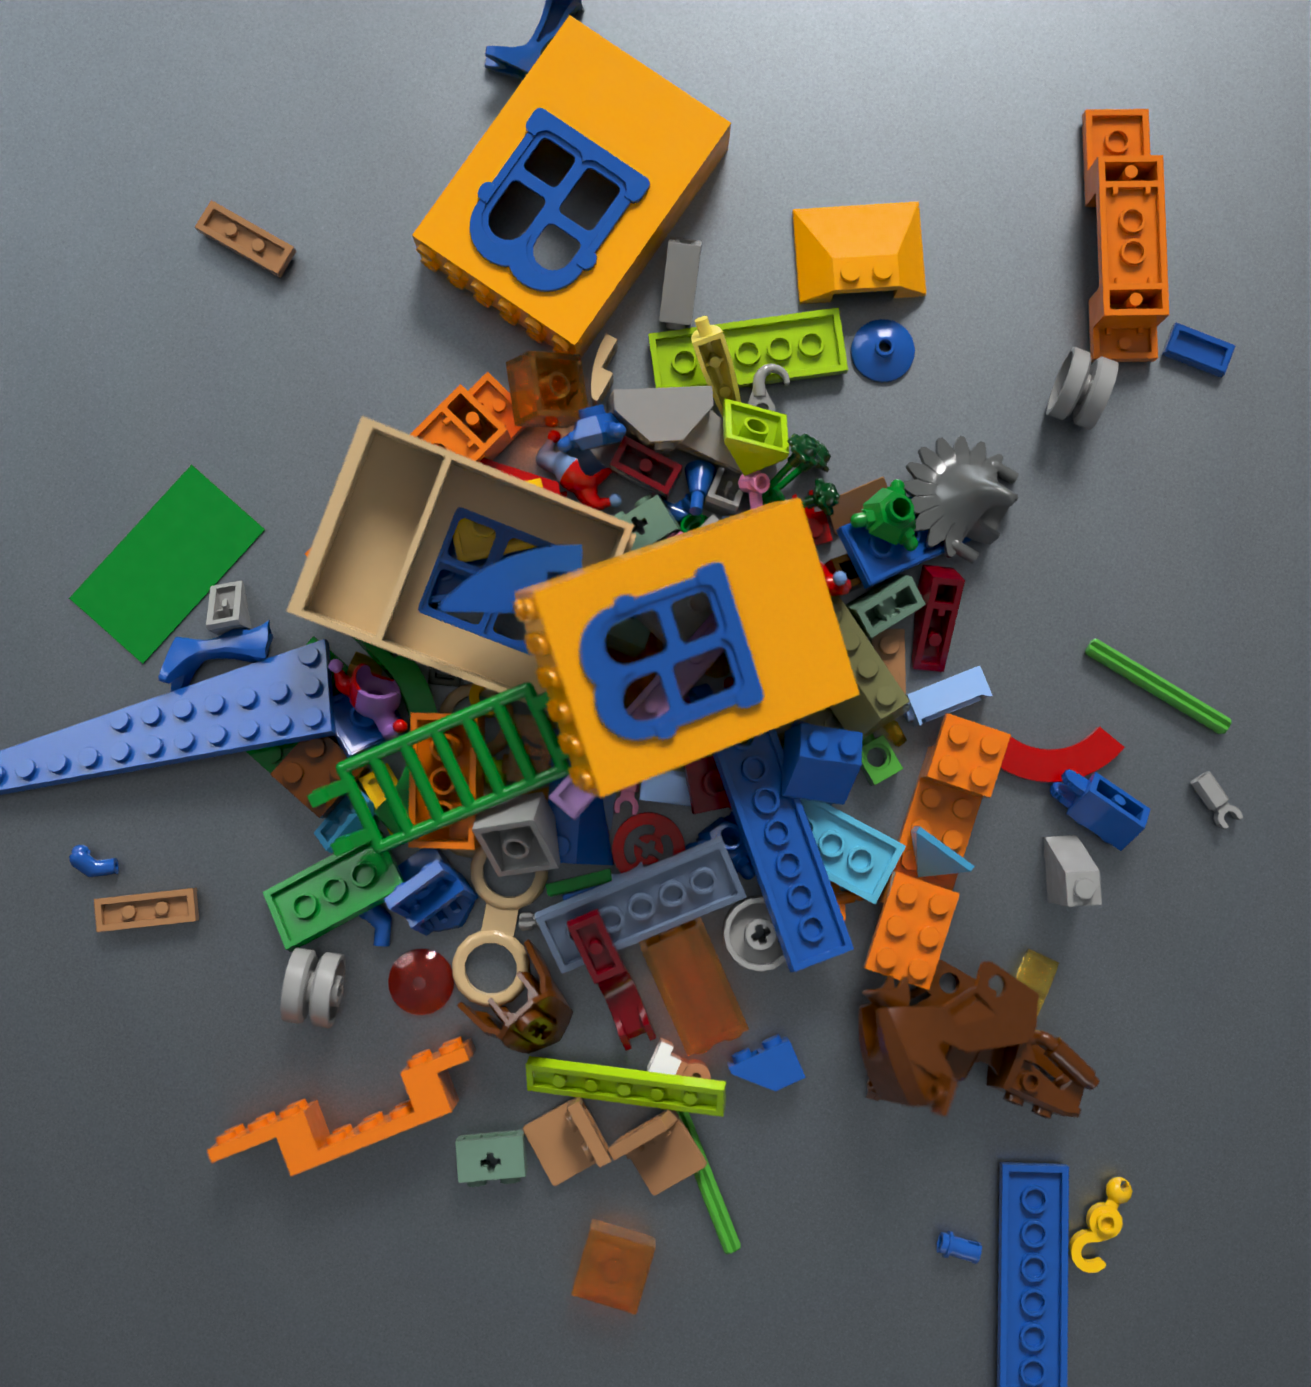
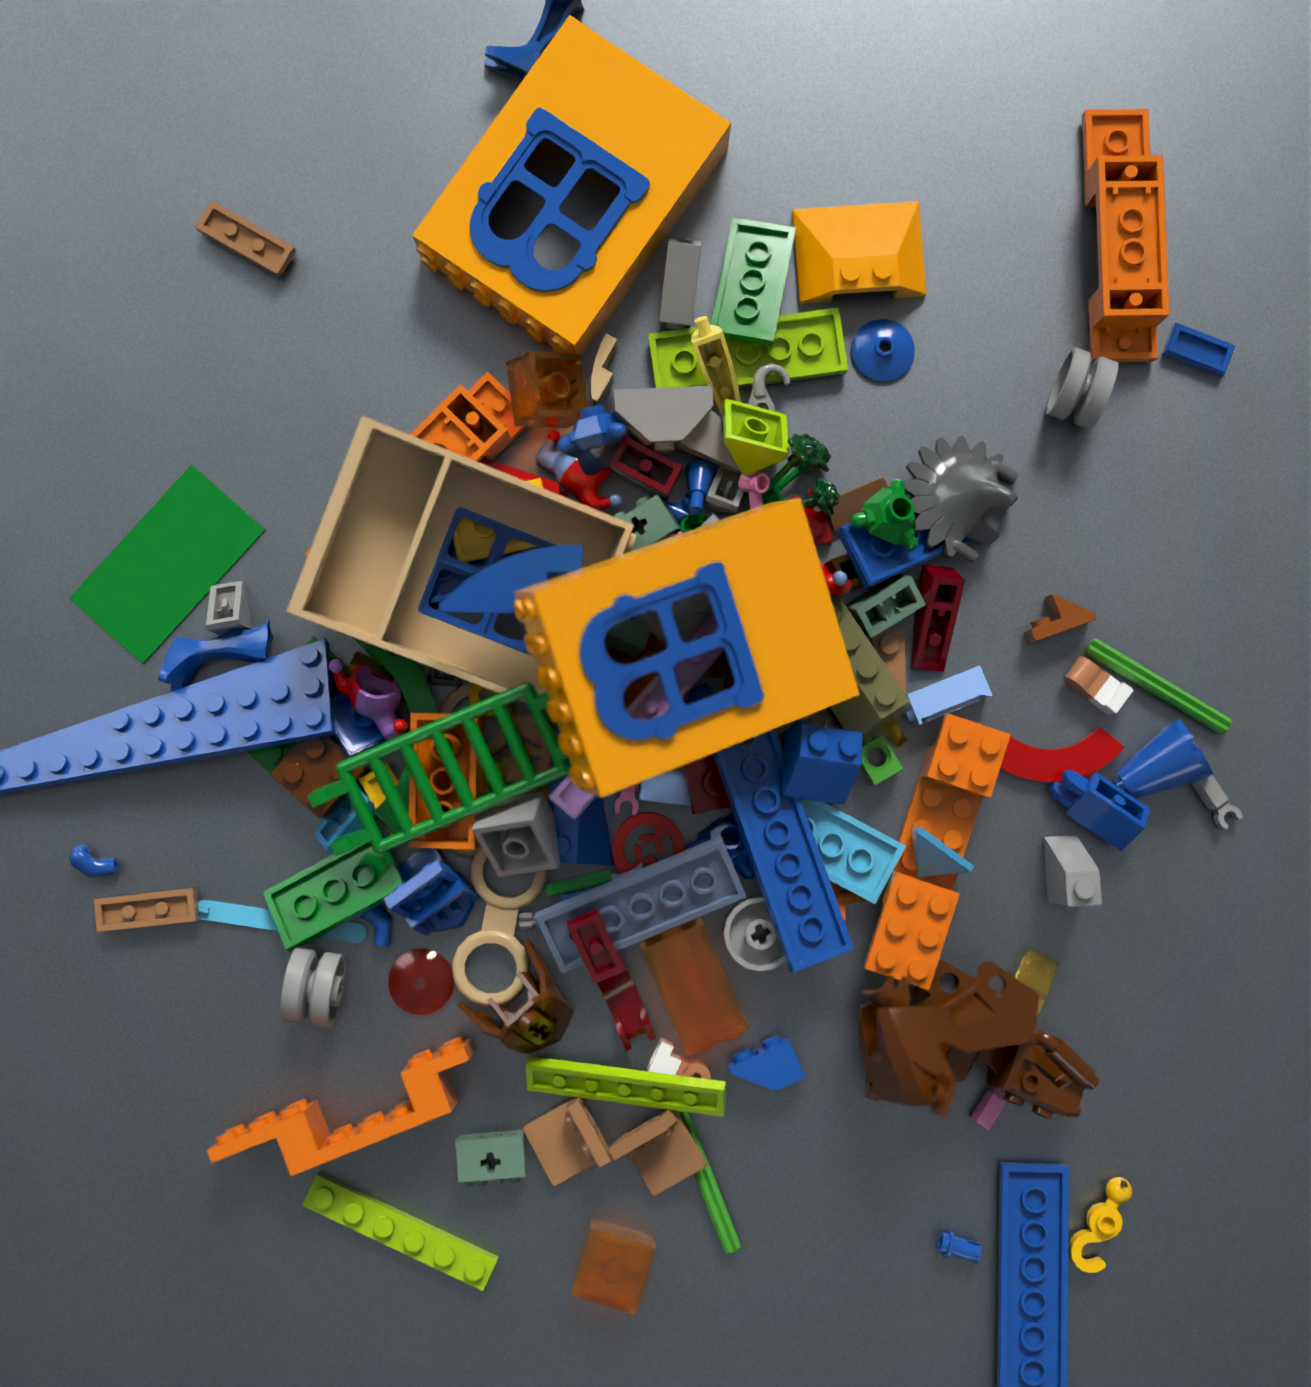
(263, 919): none -> medium azure piece
(400, 1231): none -> lime plate
(753, 281): none -> plate
(989, 1108): none -> bright pink bar
(1064, 616): none -> dark orange slope
(1097, 686): none -> leg
(1164, 763): none -> blue cone

